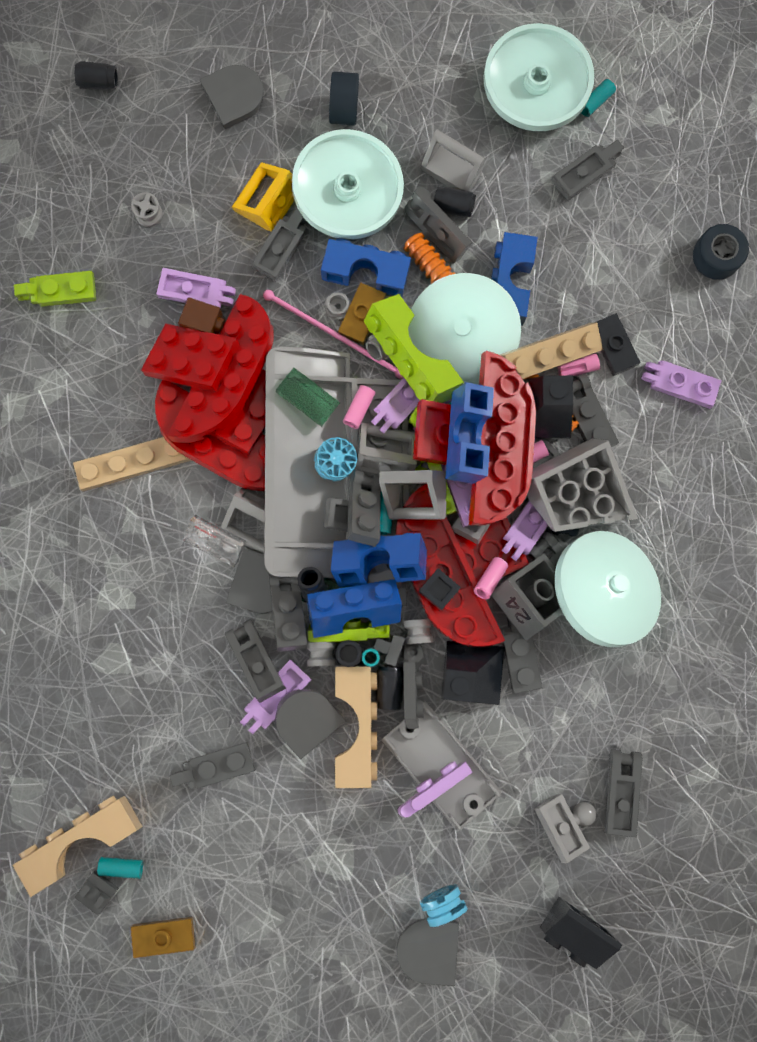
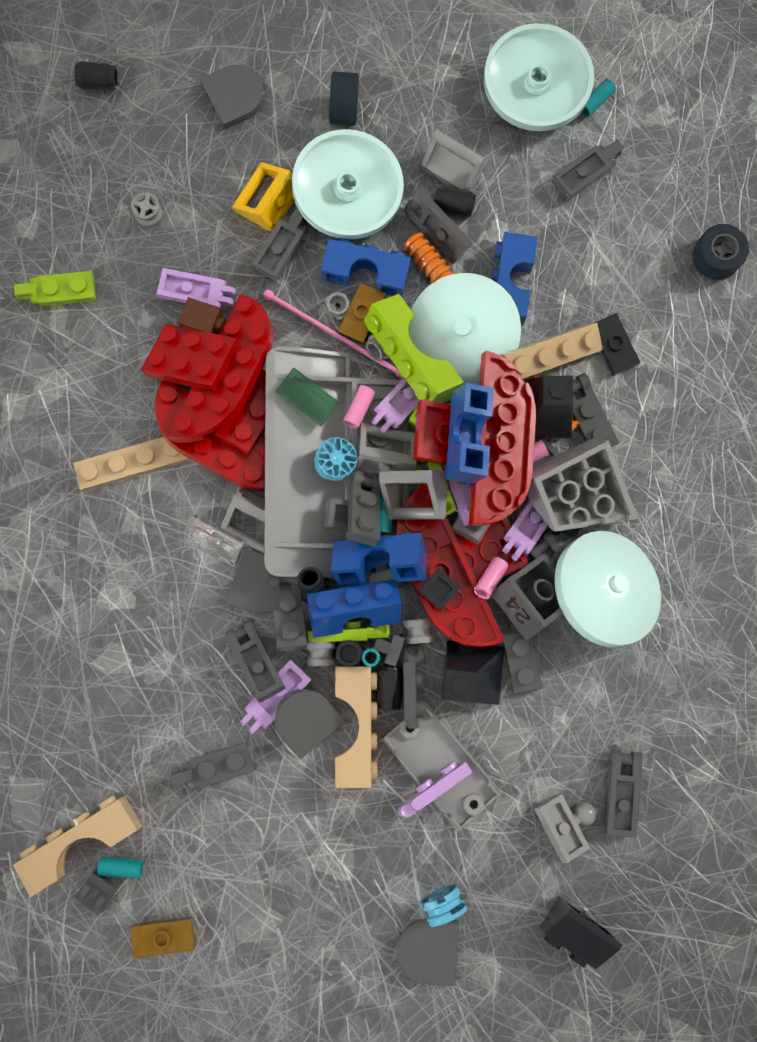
(579, 366): bright pink piece -> none
(682, 383): lavender hinge -> none

